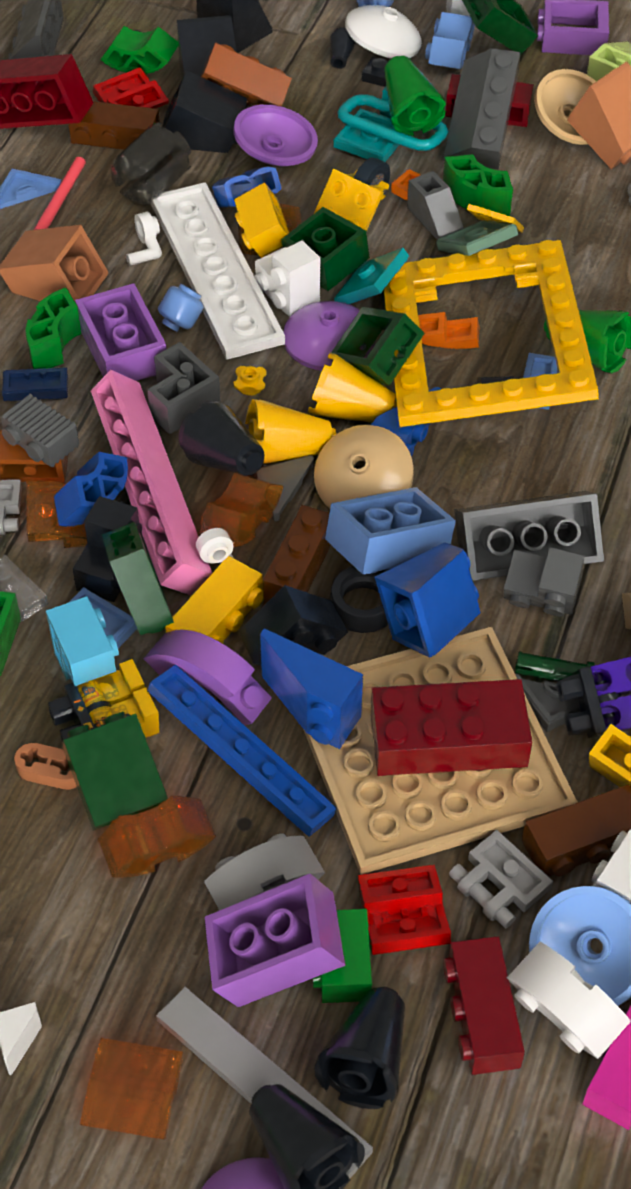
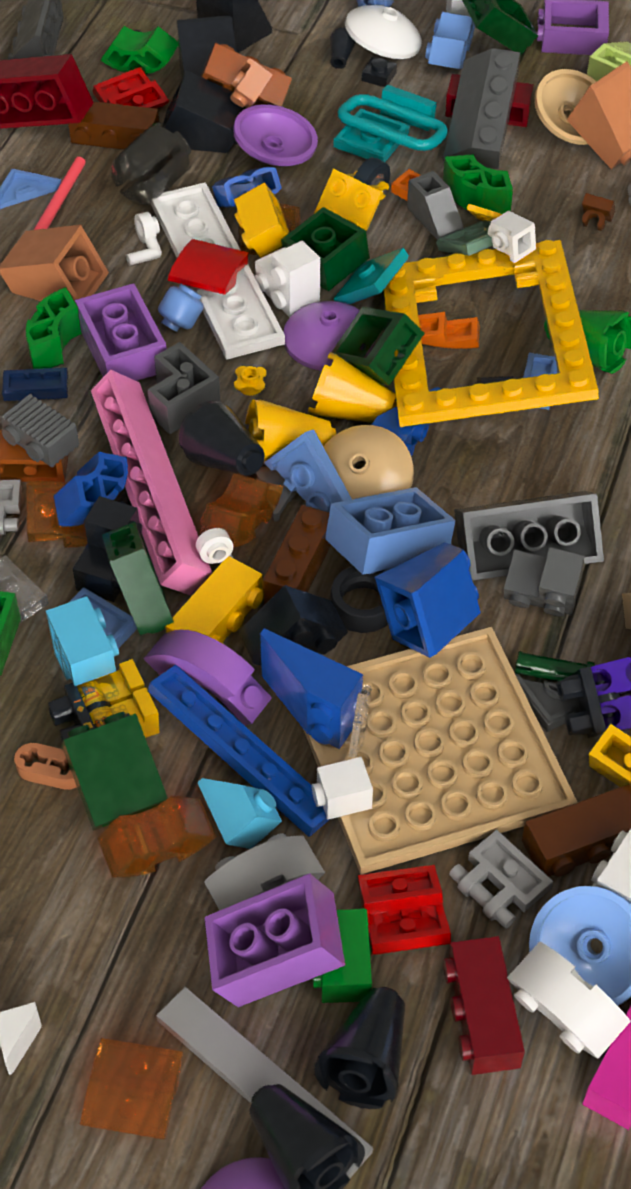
(208, 266): none -> red slope
(240, 811): none -> medium azure slope
(249, 84): none -> brick
(309, 472): none -> medium blue wing
(343, 788): none -> white brick
(360, 721): none -> clear piece
(412, 97): green cone -> none
(450, 727): dark red brick -> none
(513, 235): none -> white brick
(599, 208): none -> reddish brown tile

